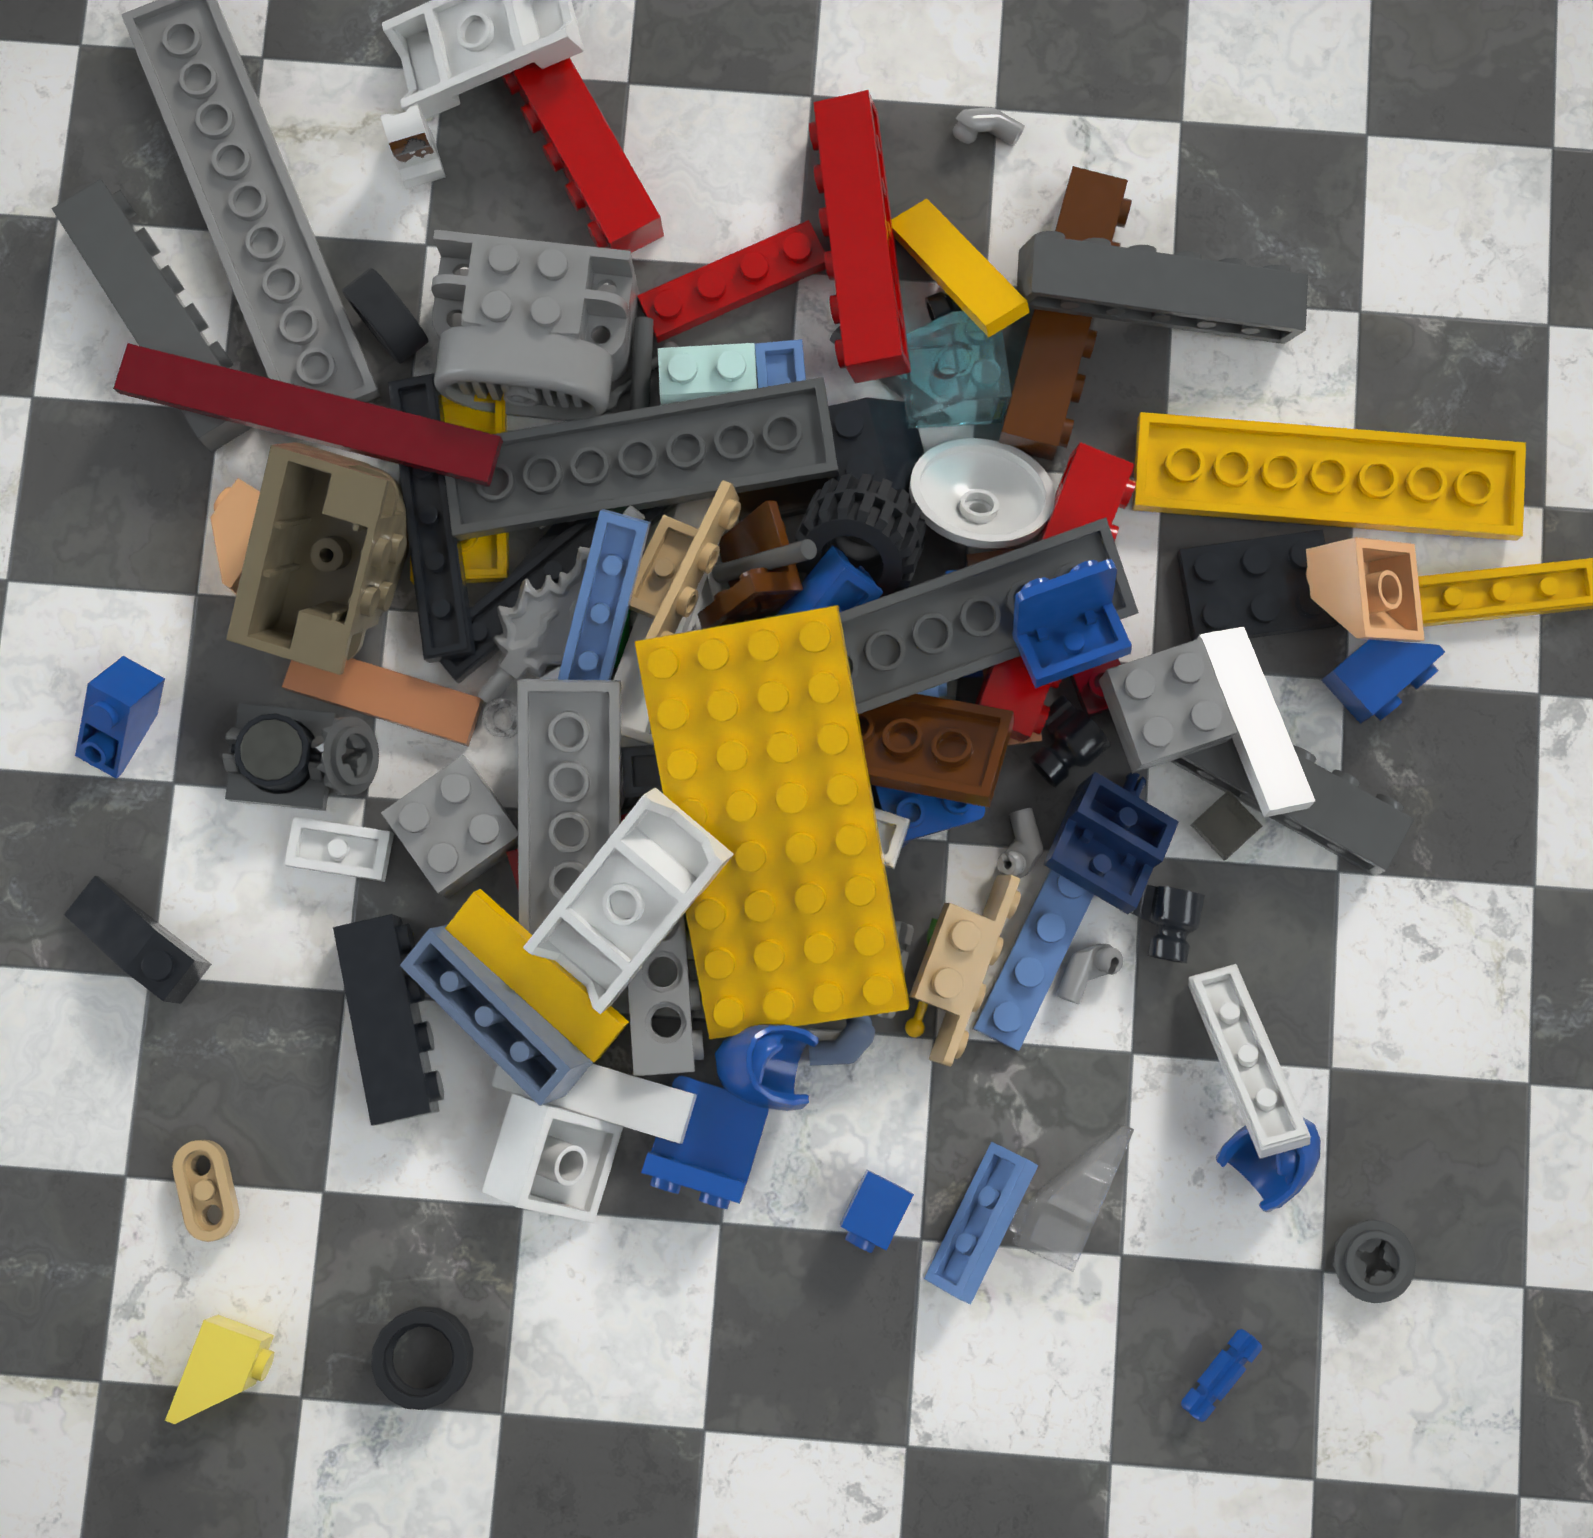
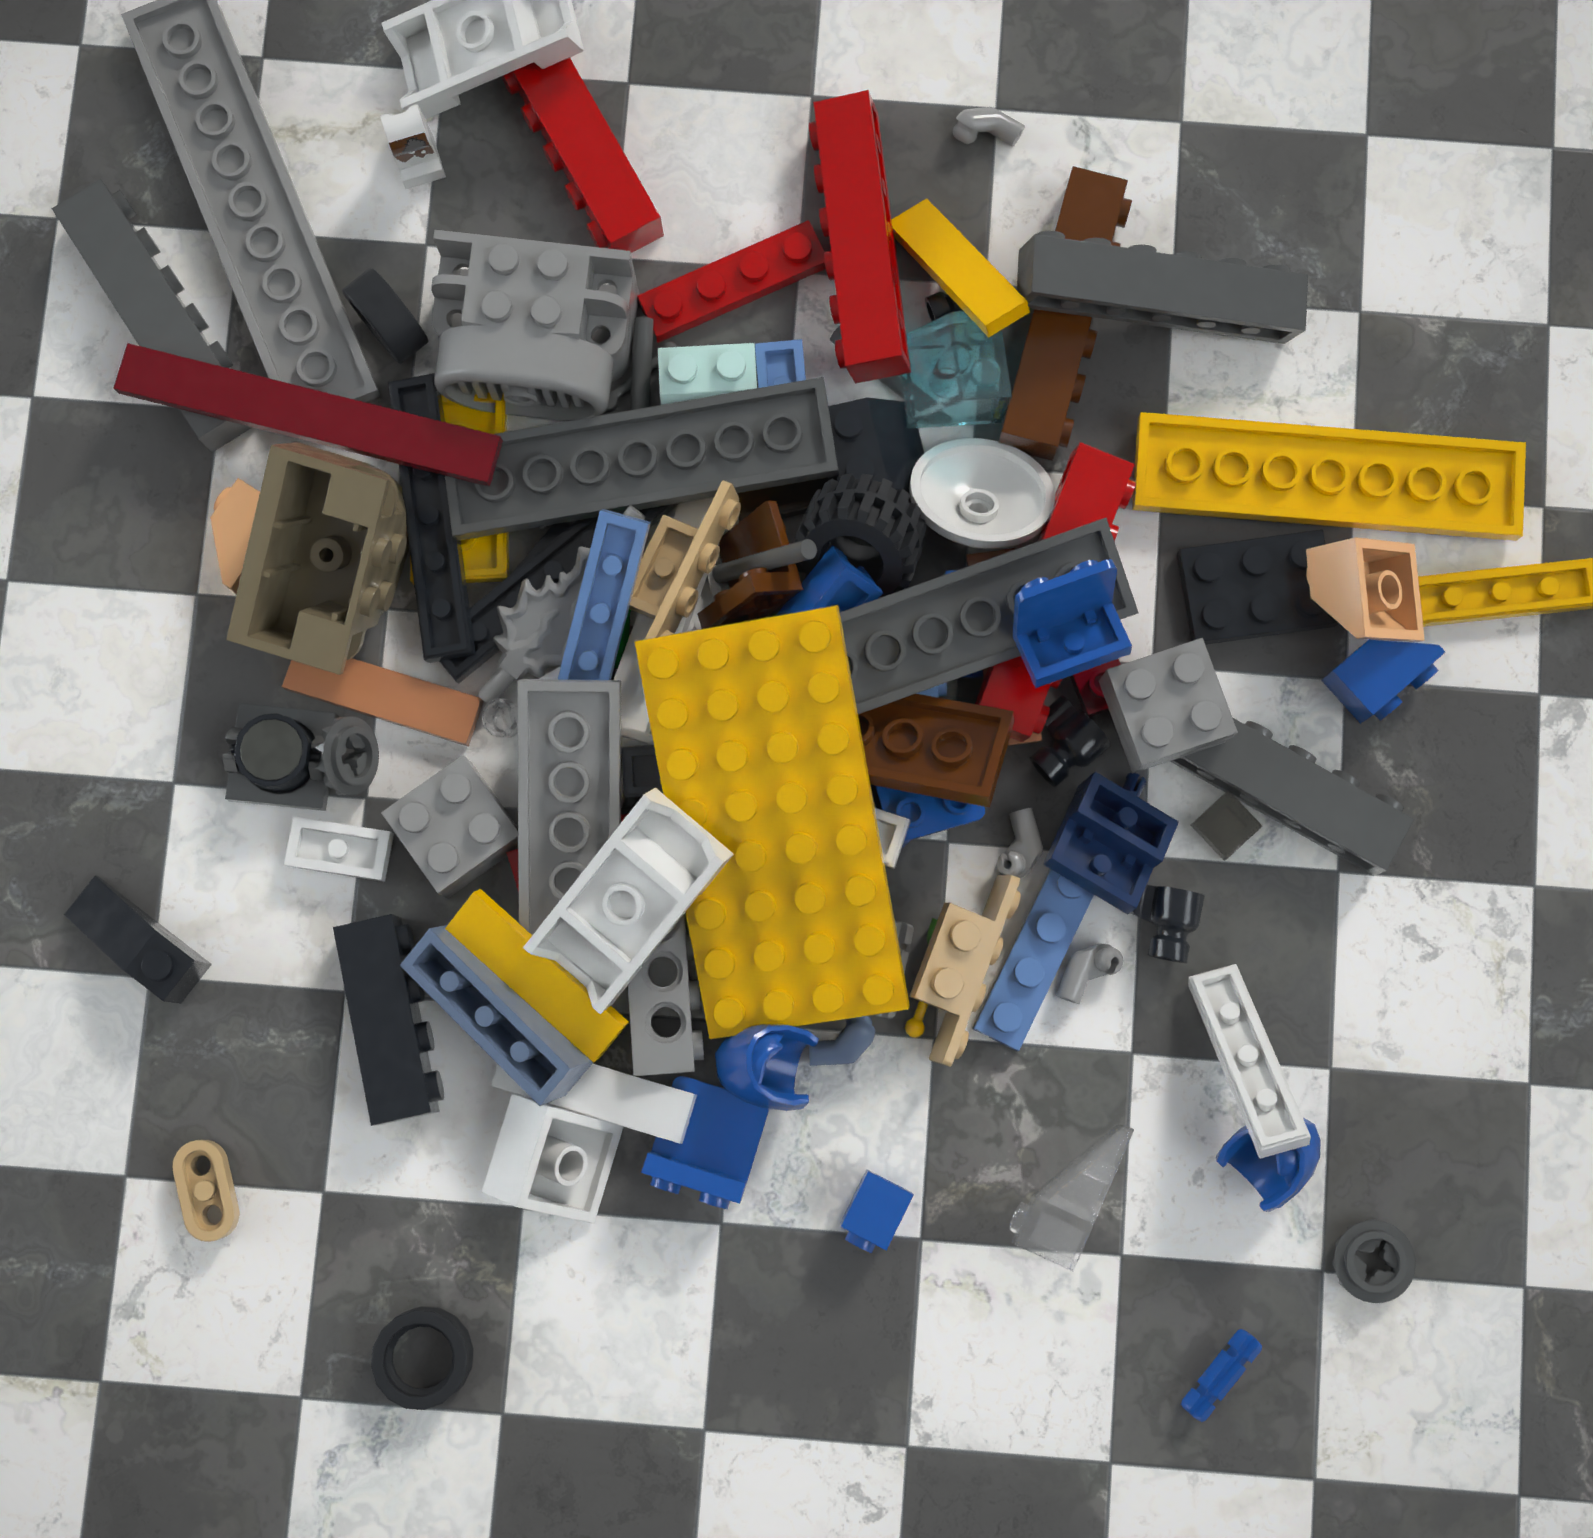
(118, 714): blue slope -> none
(221, 1364): light yellow slope -> none
(981, 1222): medium blue plate -> none
(1261, 734): white tile -> none

